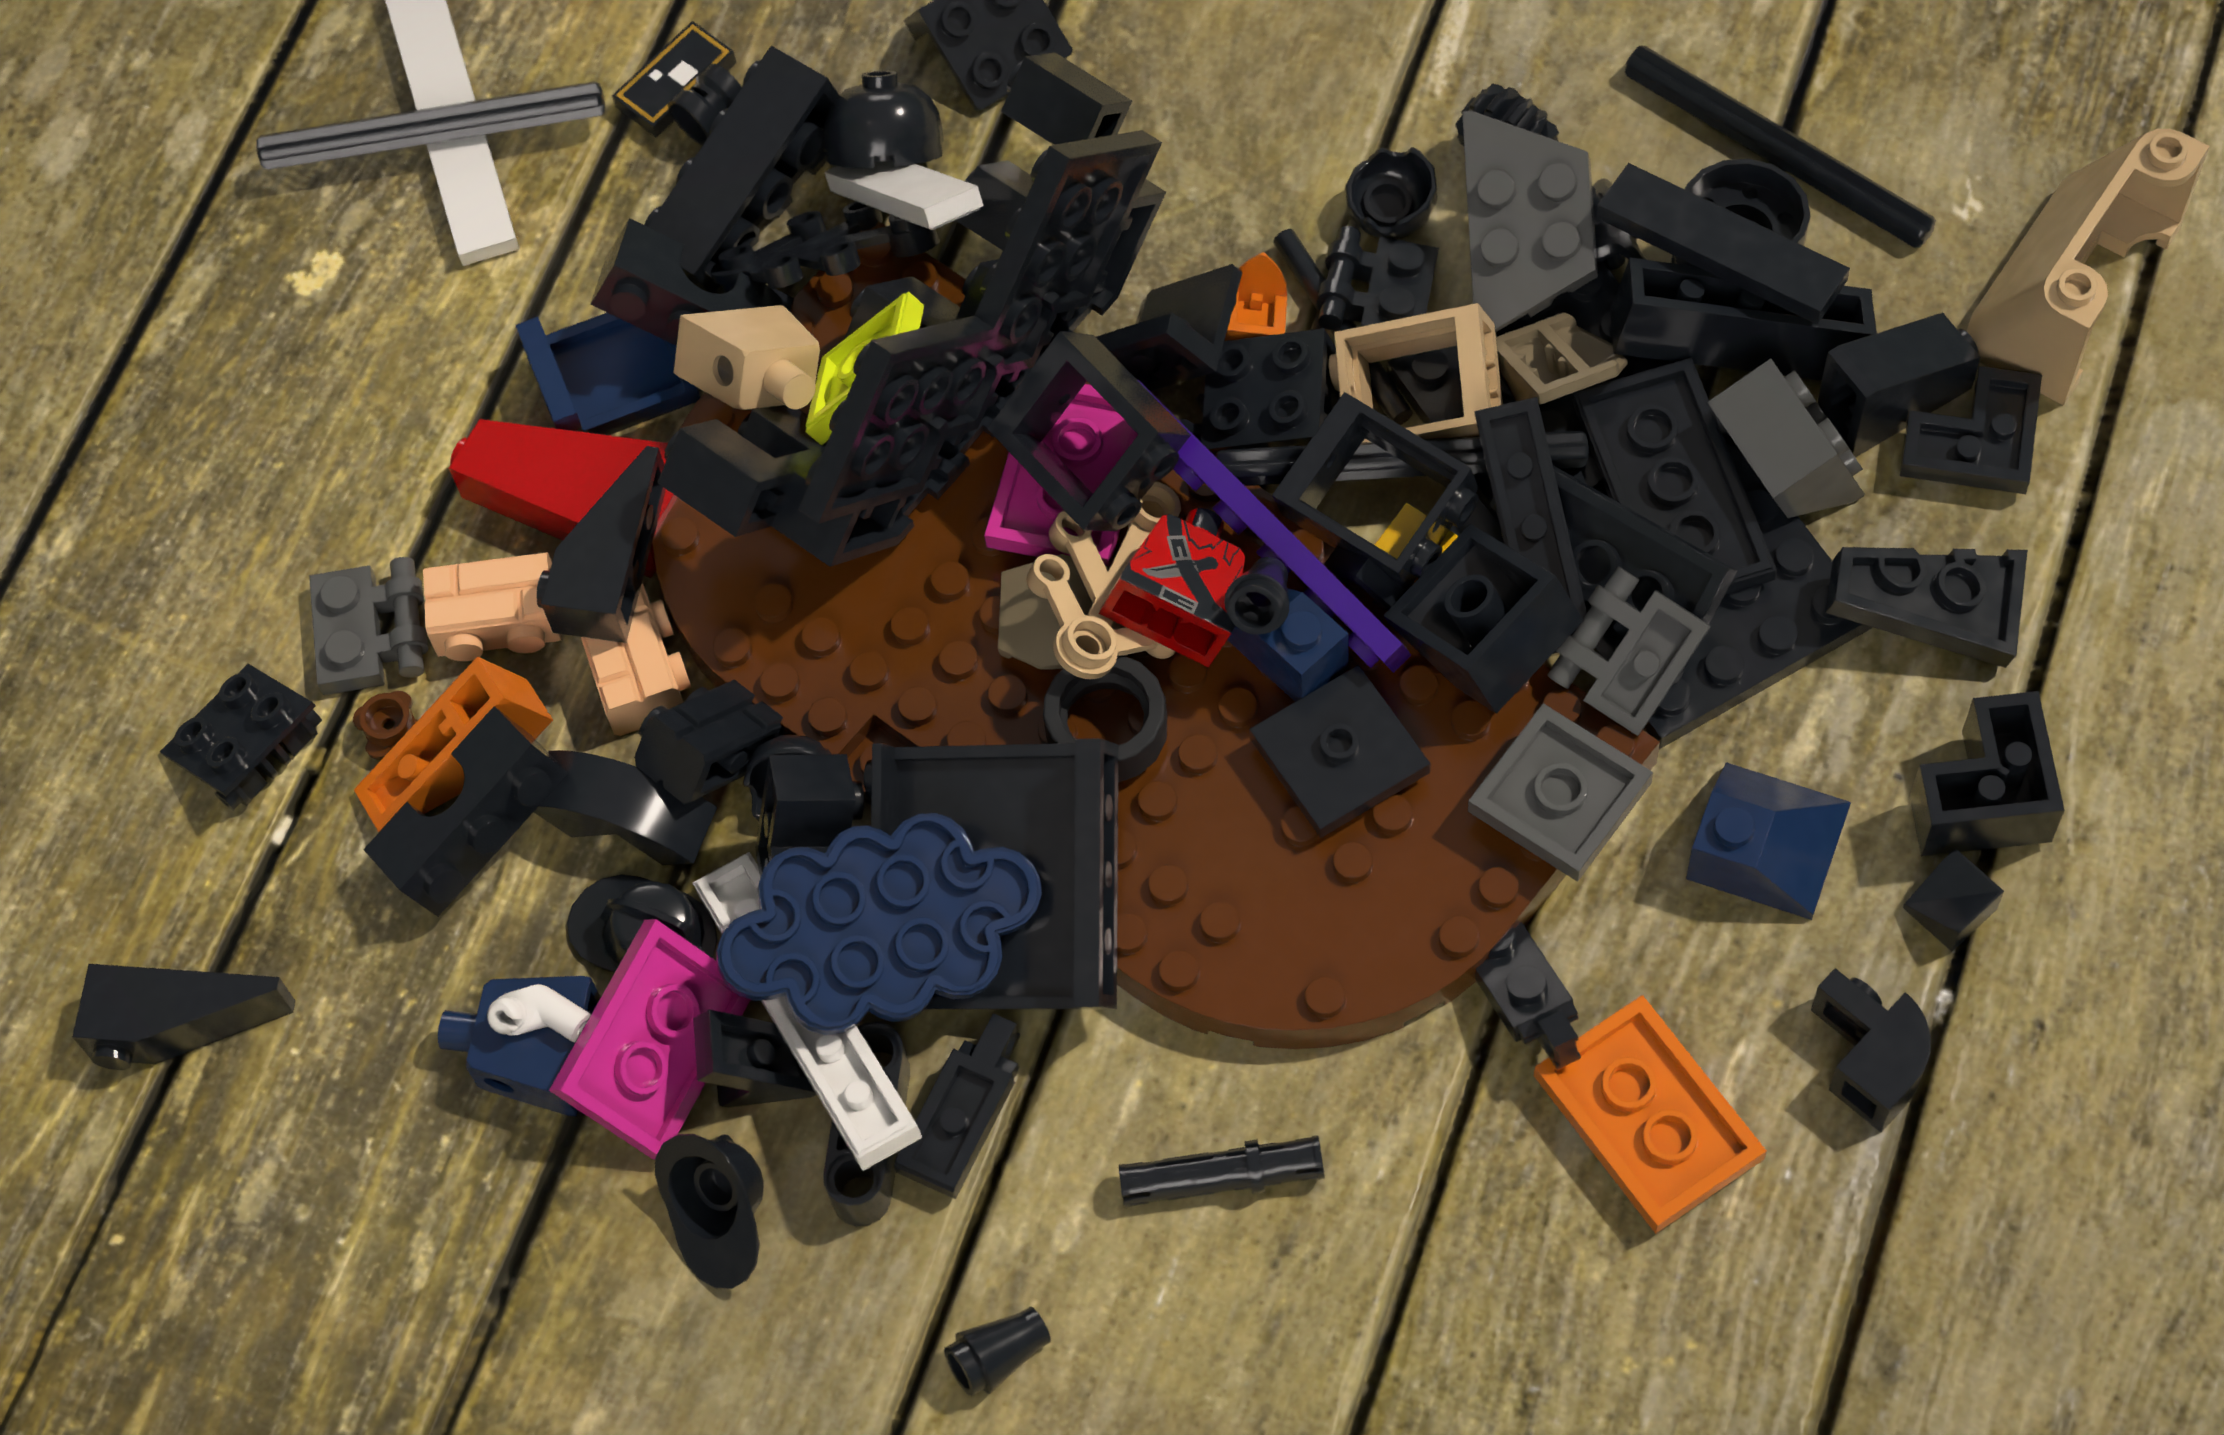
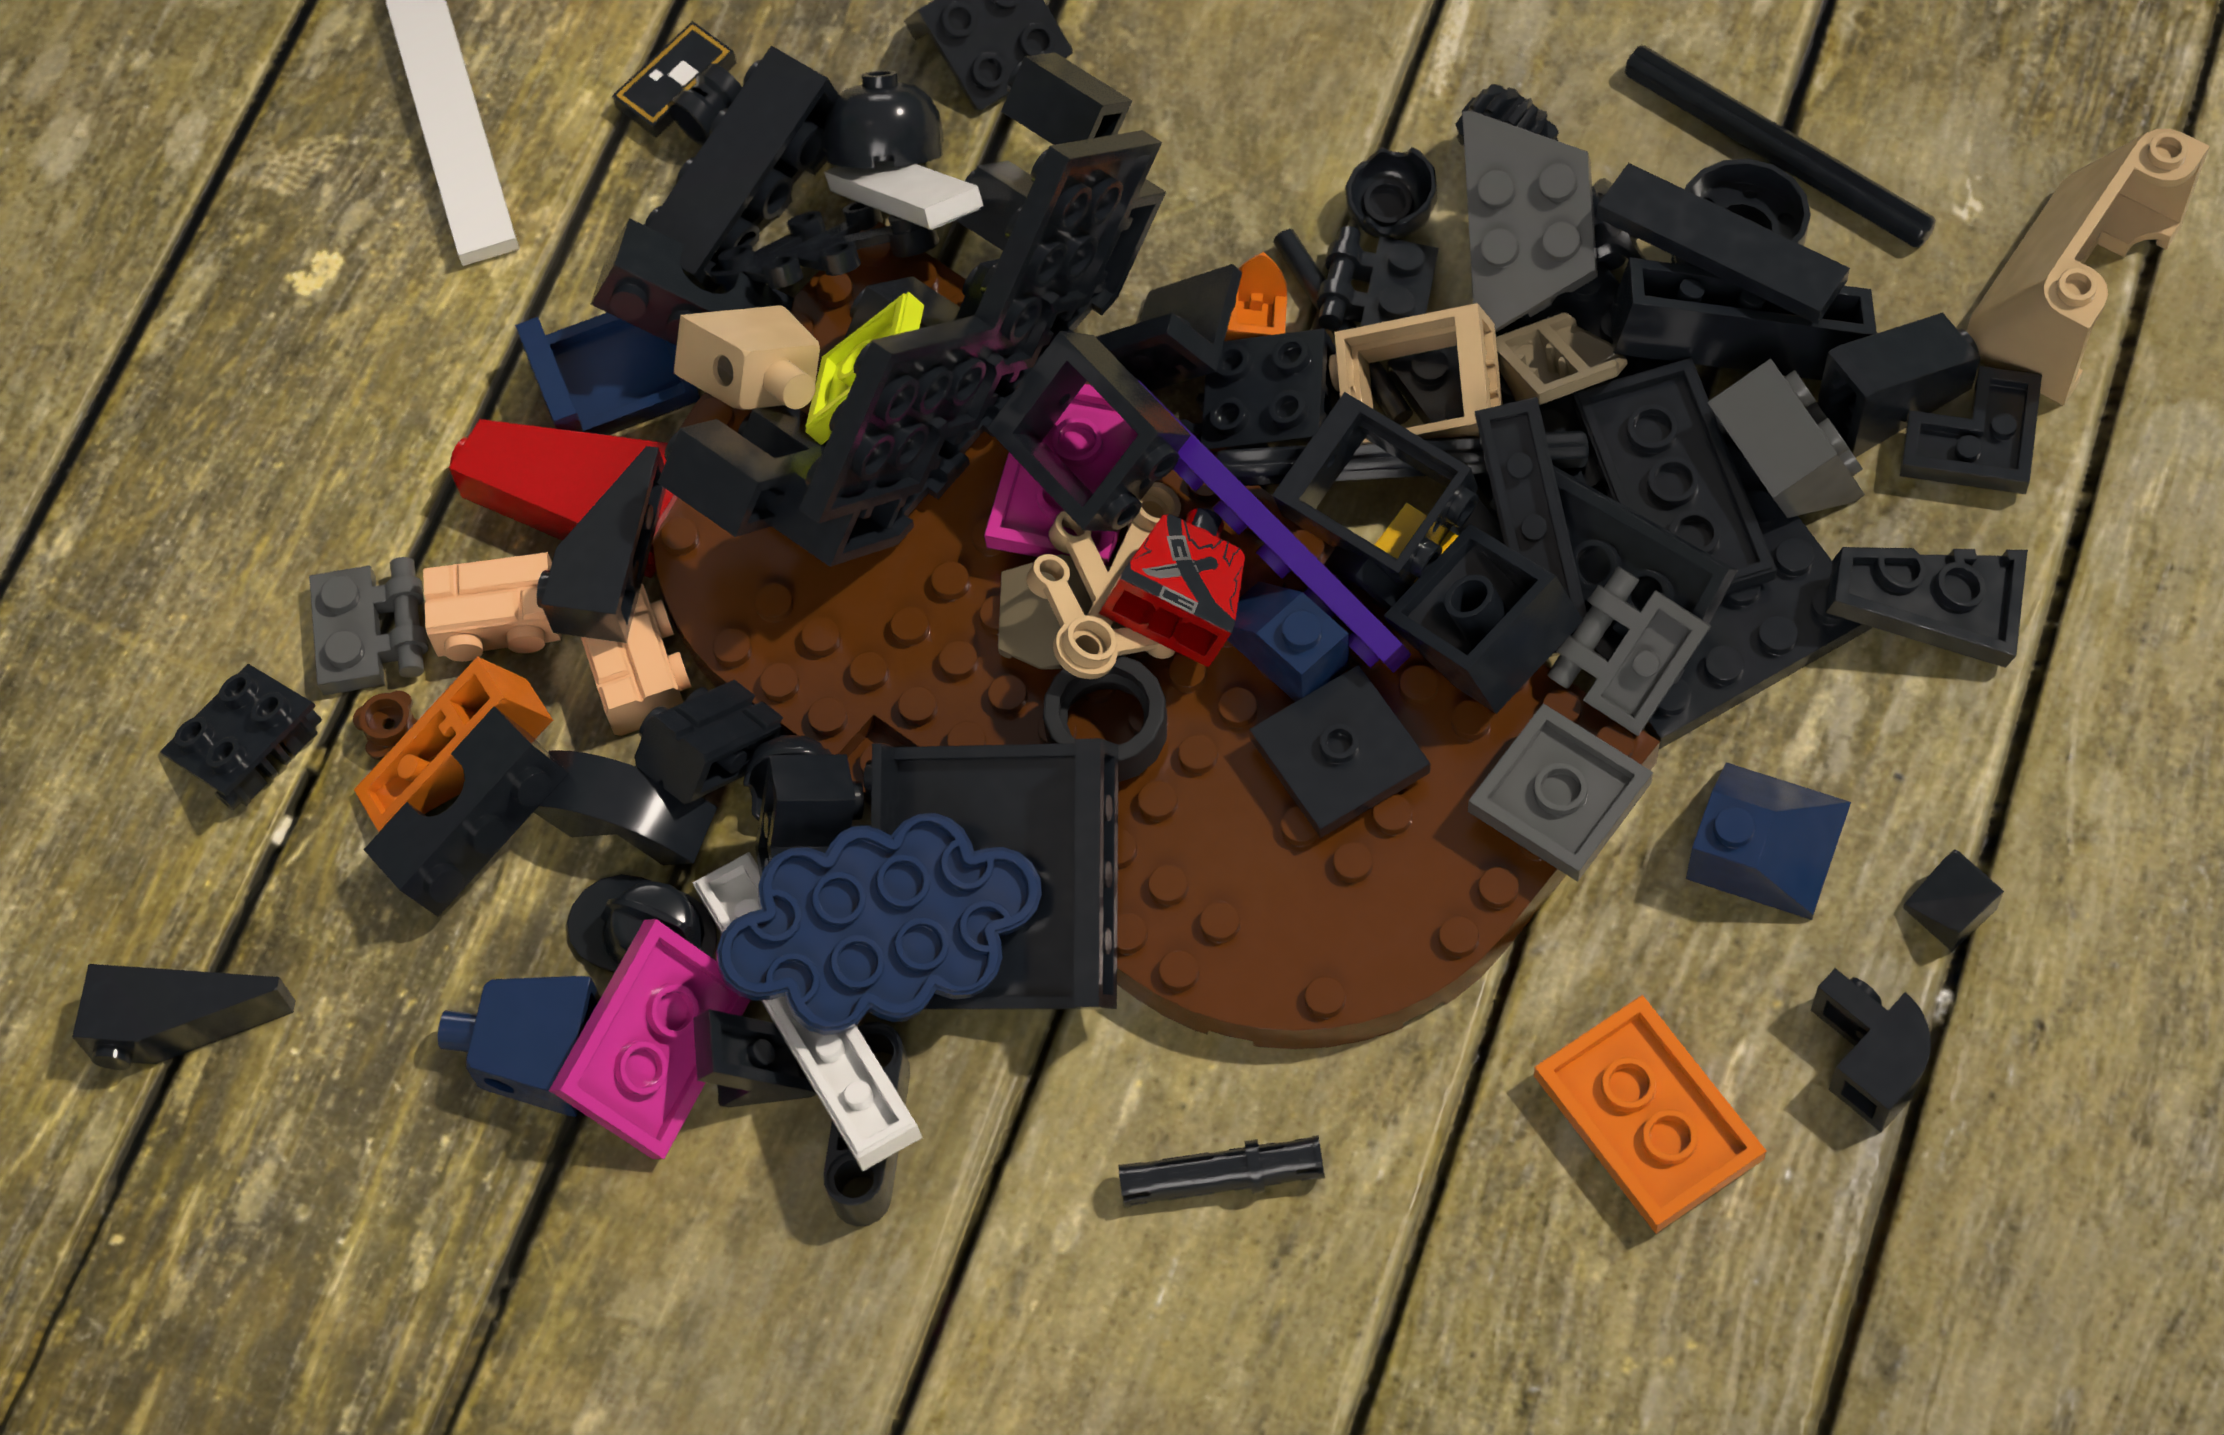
(430, 125): axle -> none
(535, 1009): white arm -> none
(711, 1204): black piece -> none
(962, 1109): black hinge -> none
(993, 1351): black cone -> none
(1259, 597): black cone -> none
(1530, 996): black hinge -> none
(2002, 790): black brick -> none

